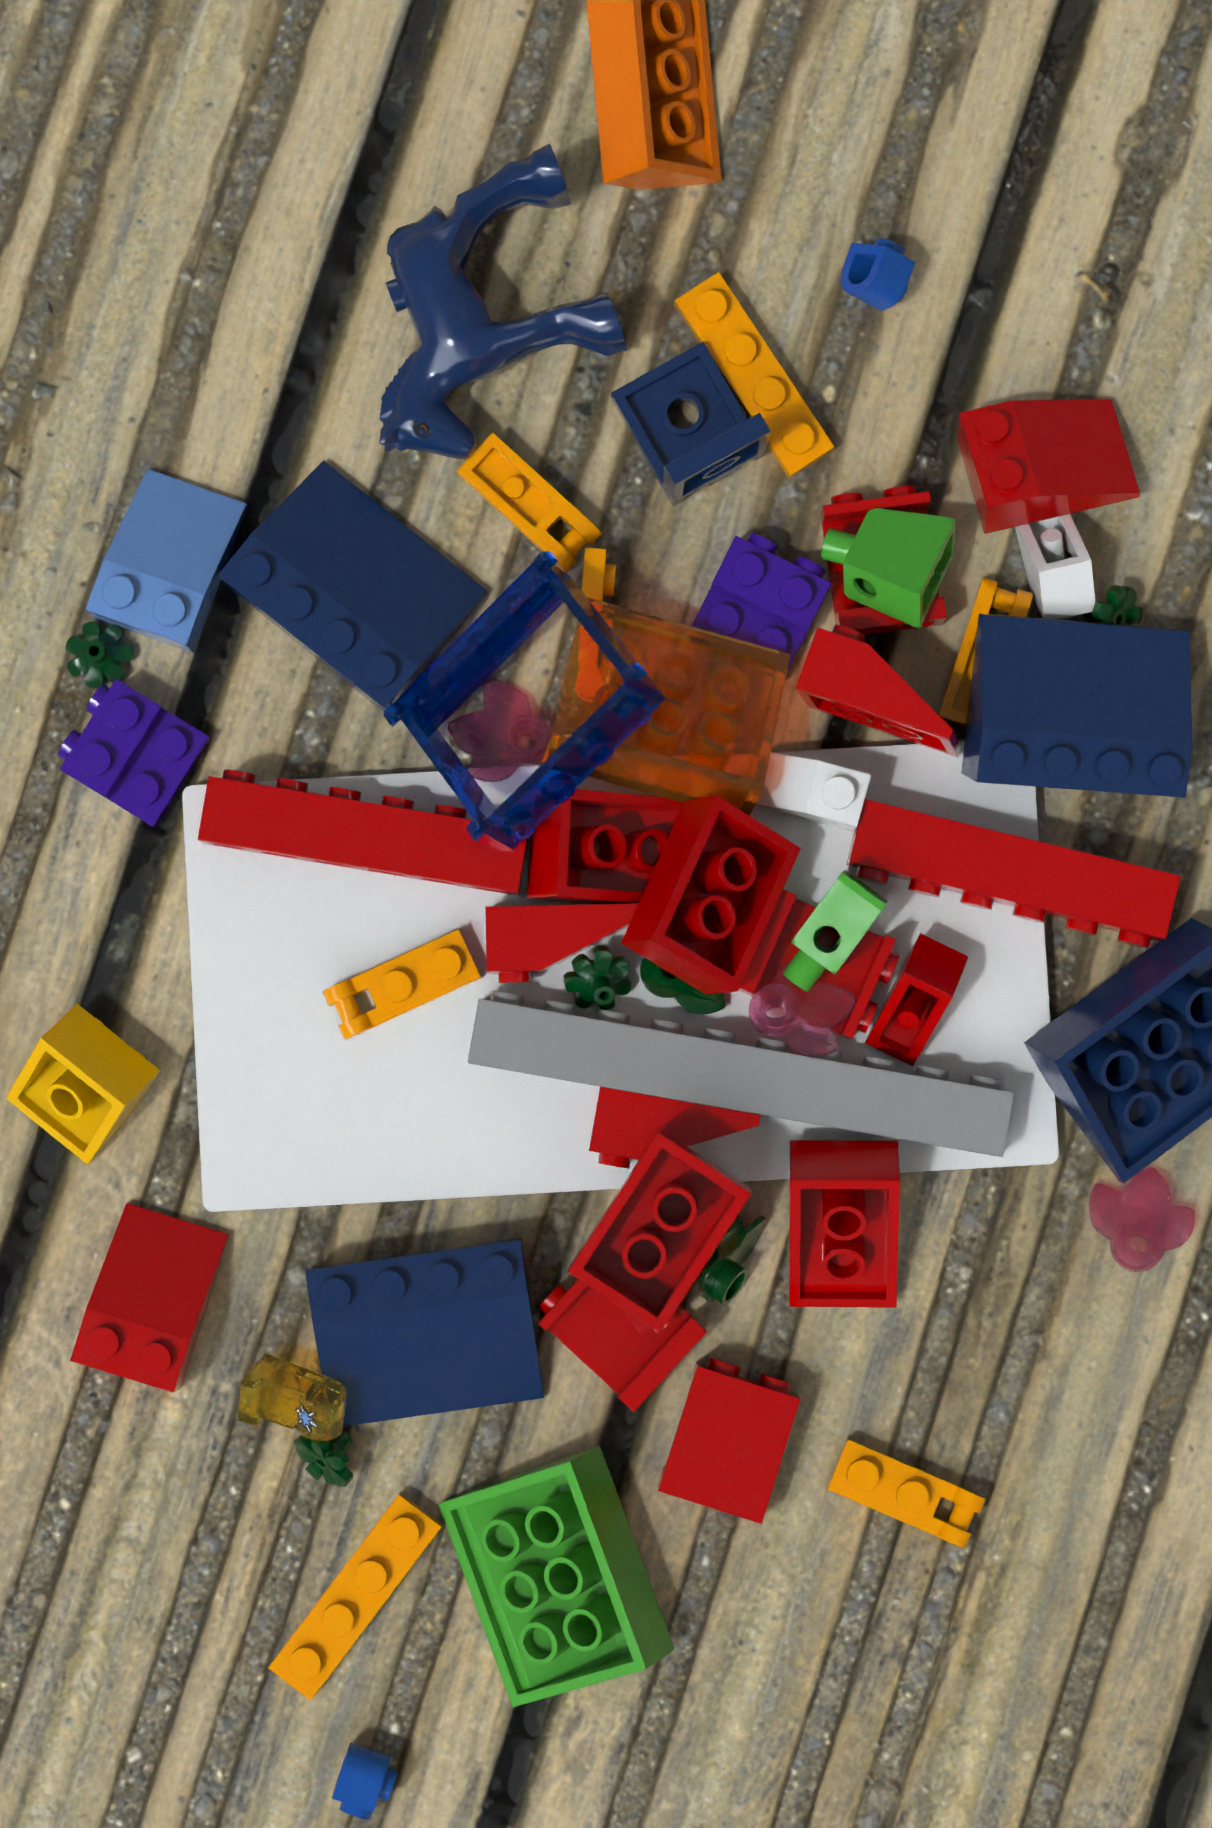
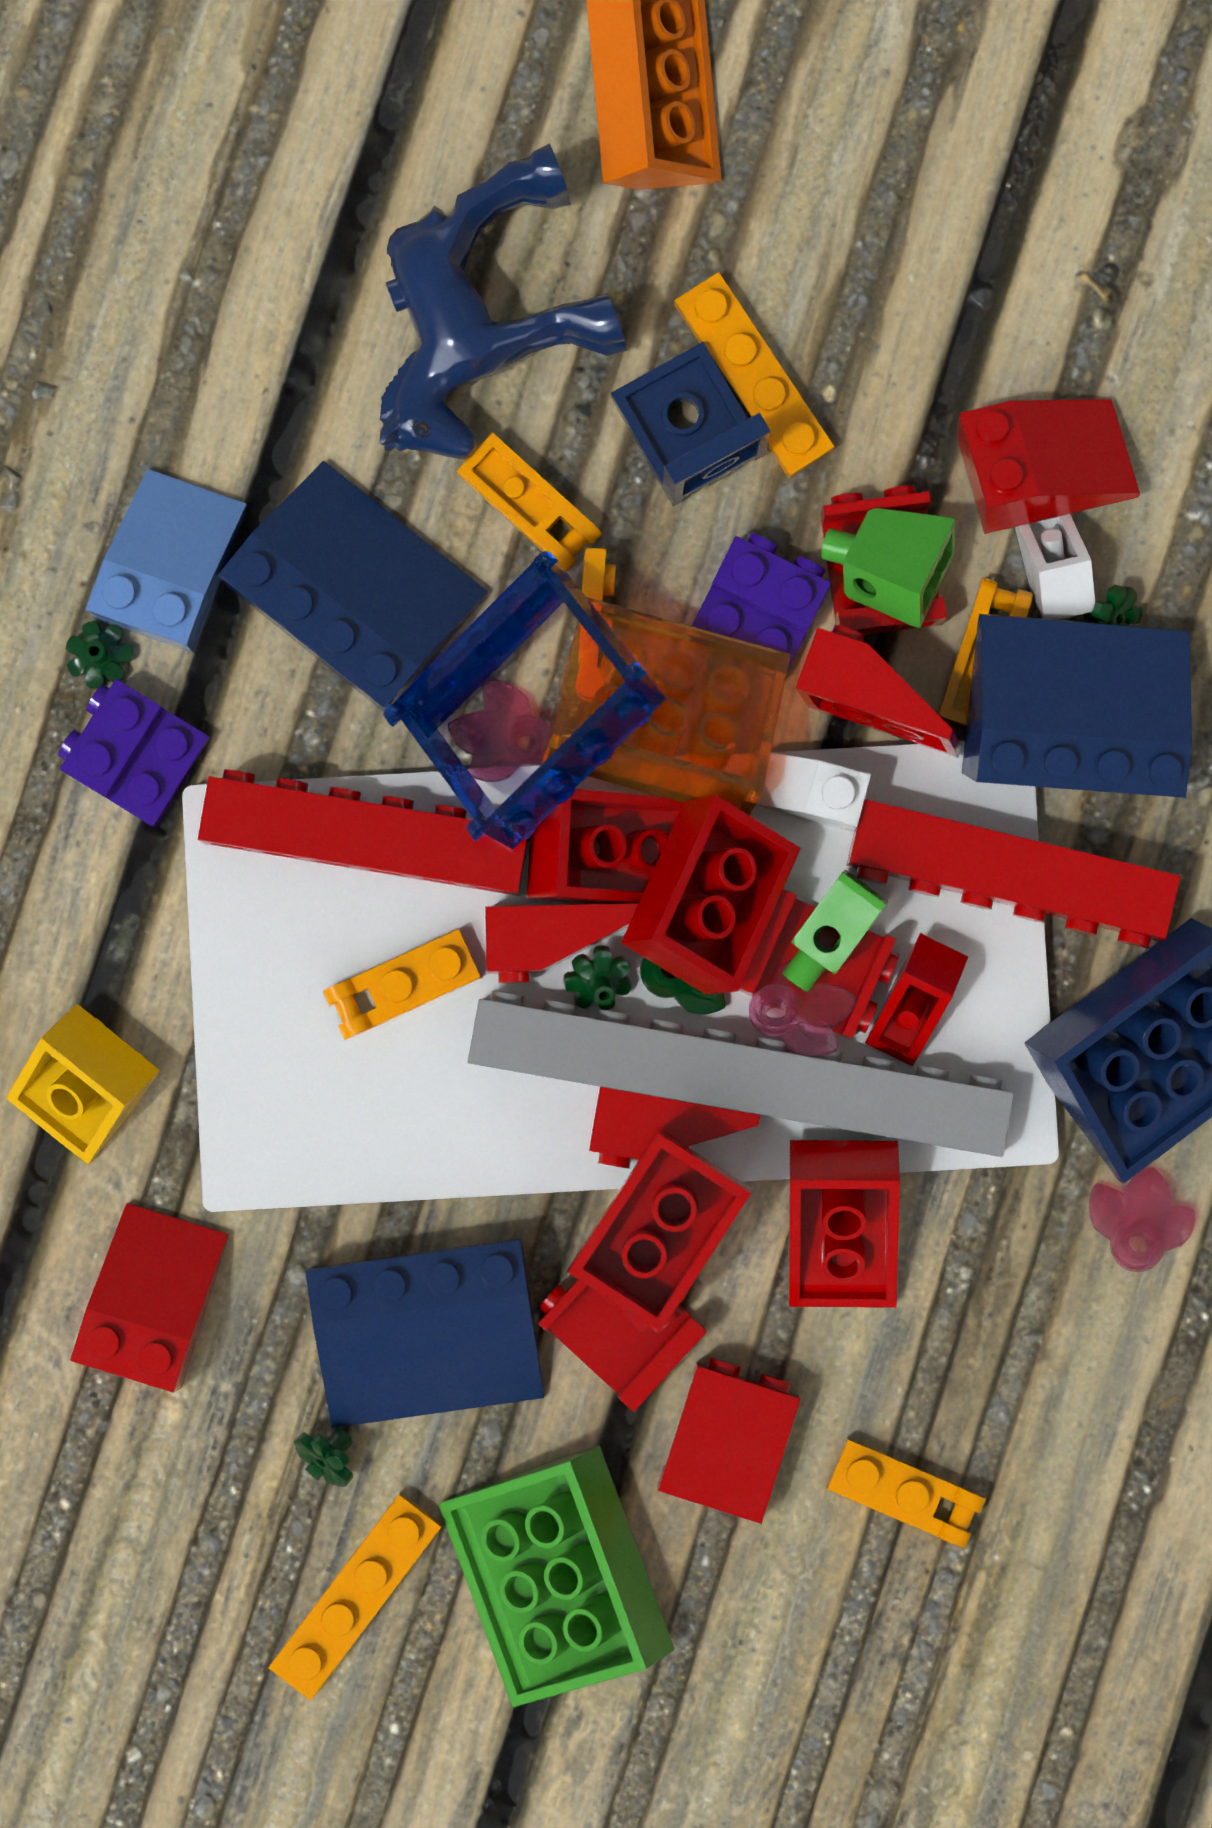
(292, 1399): clear yellow leg -> none
(363, 1781): blue plate -> none
(724, 1271): dark green plate -> none
(877, 273): blue plate -> none

